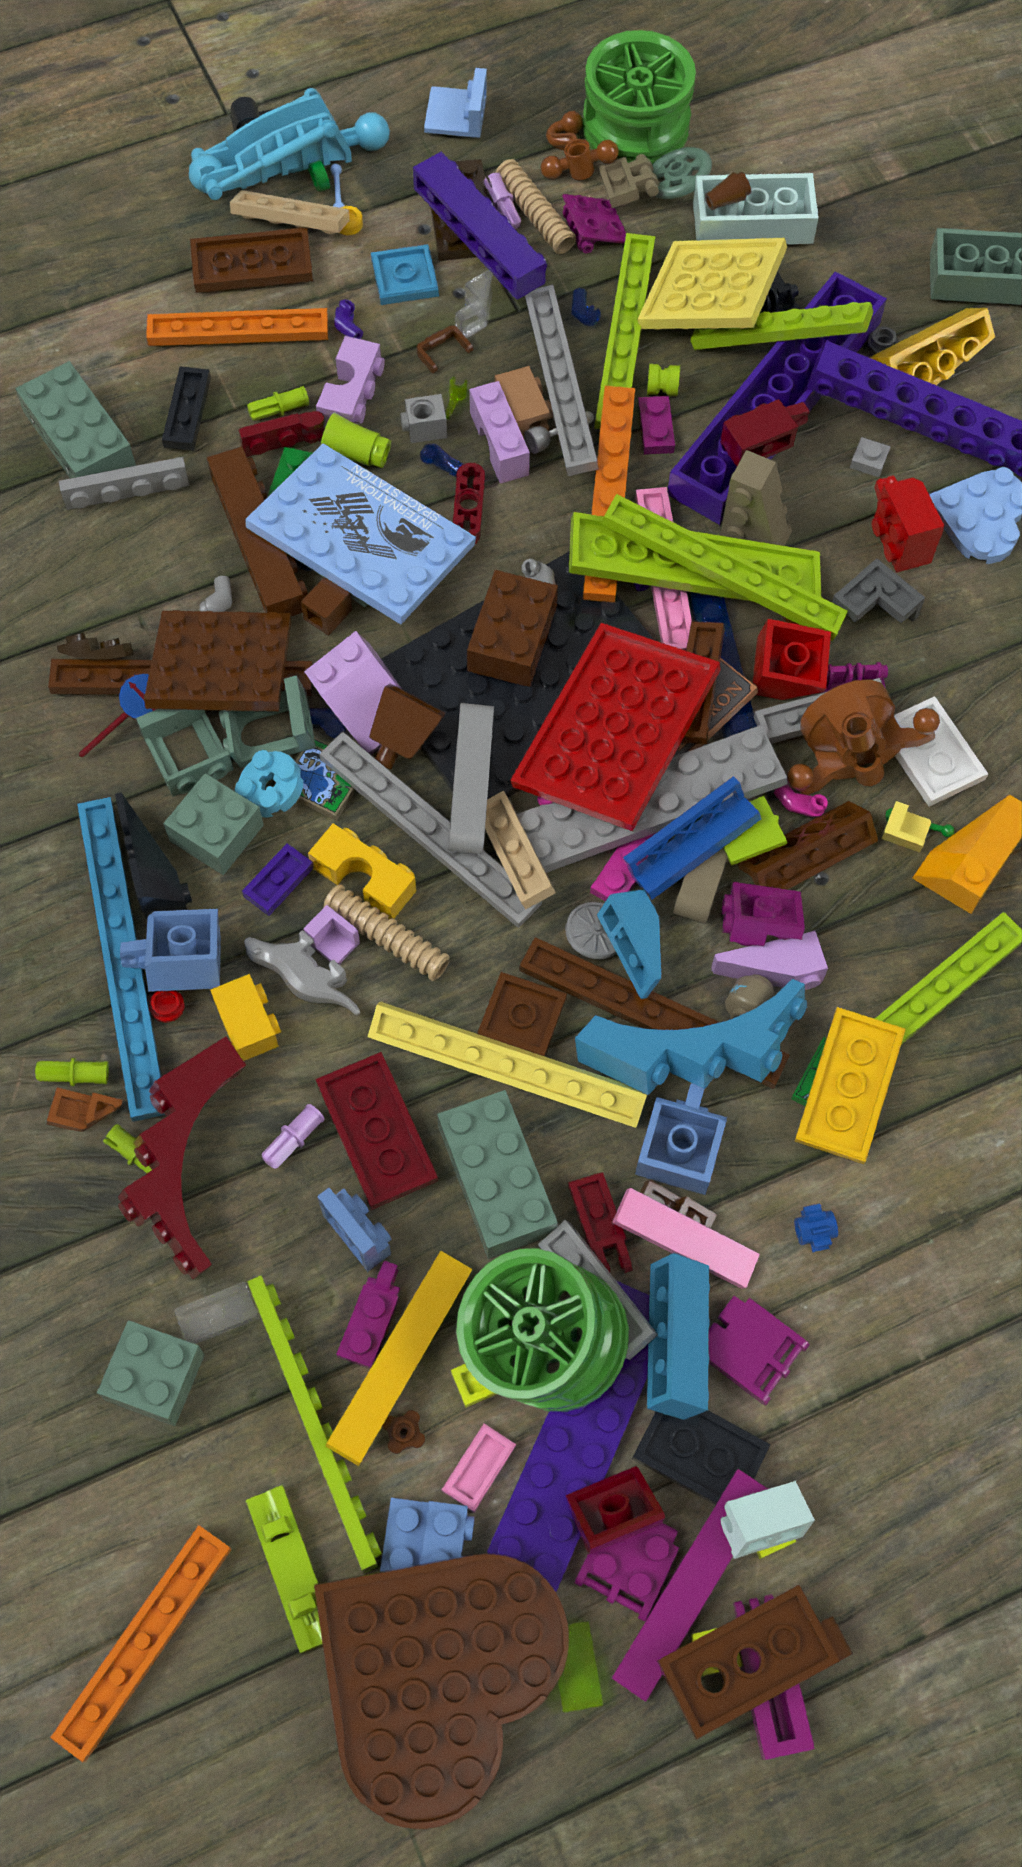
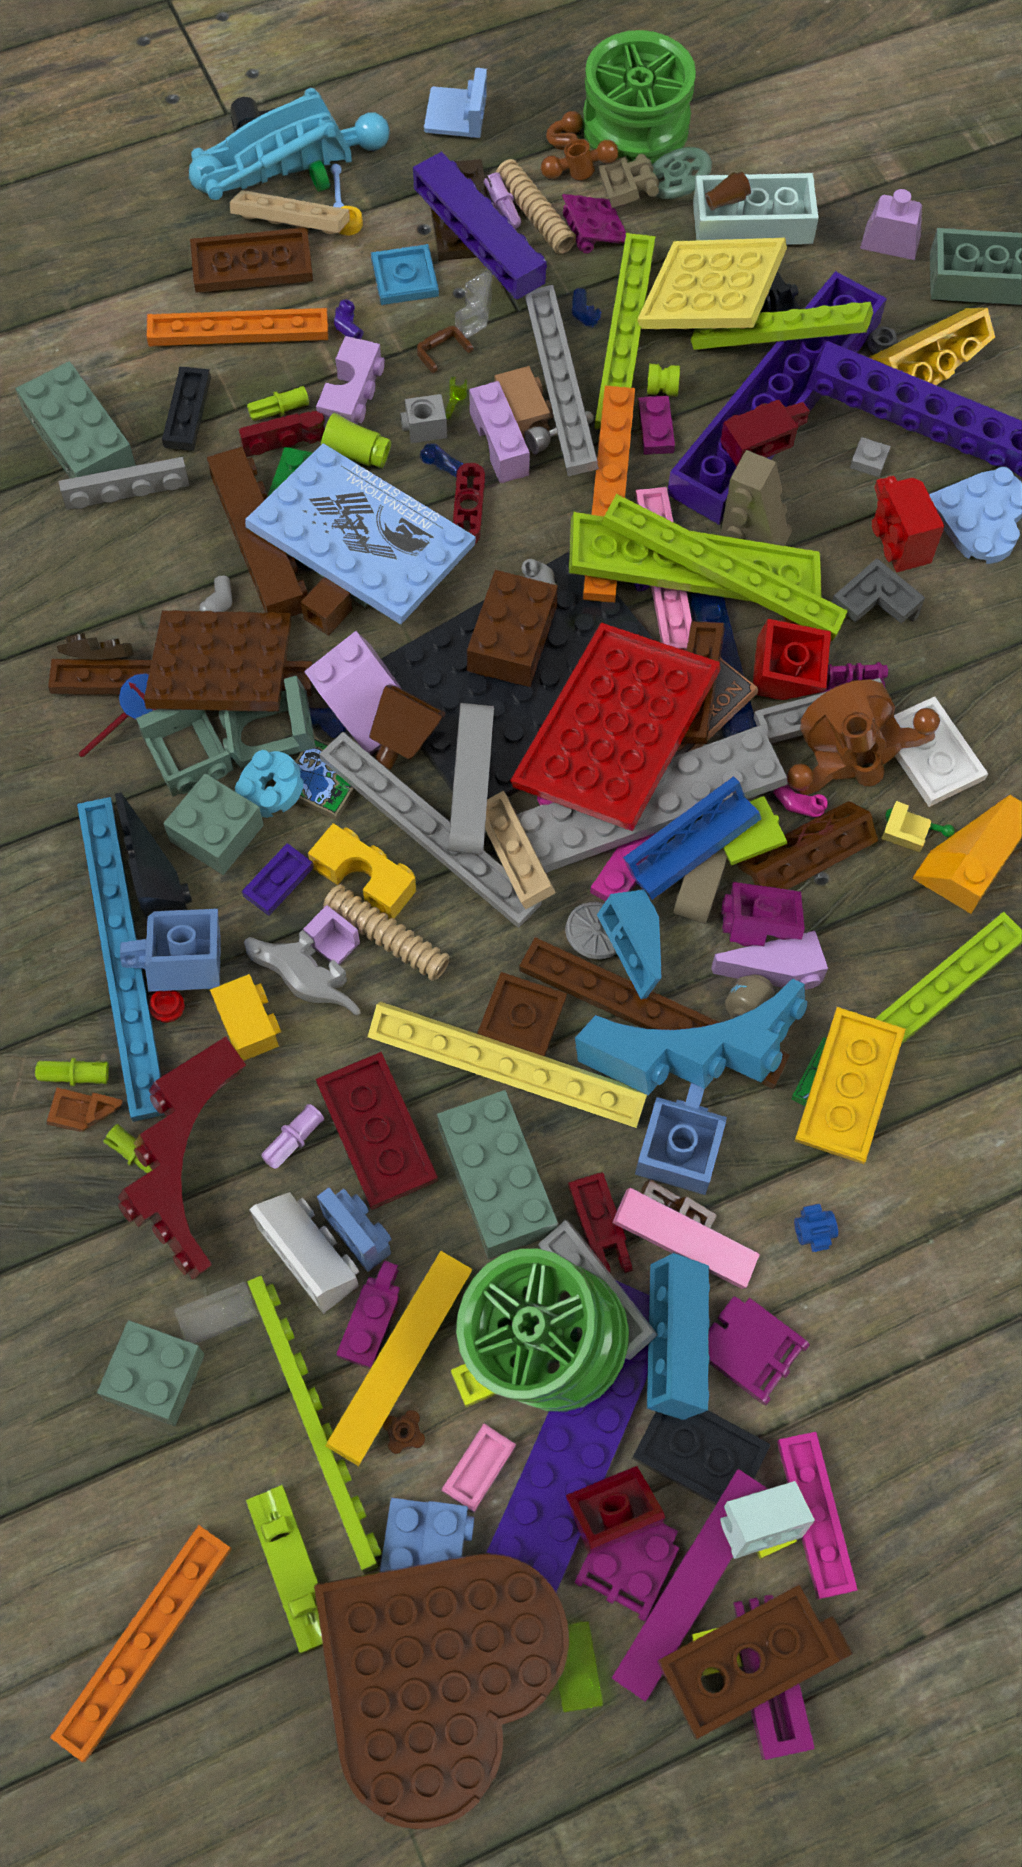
(306, 1249): none -> white slope
(824, 1539): none -> dark pink plate
(894, 226): none -> lavender torso

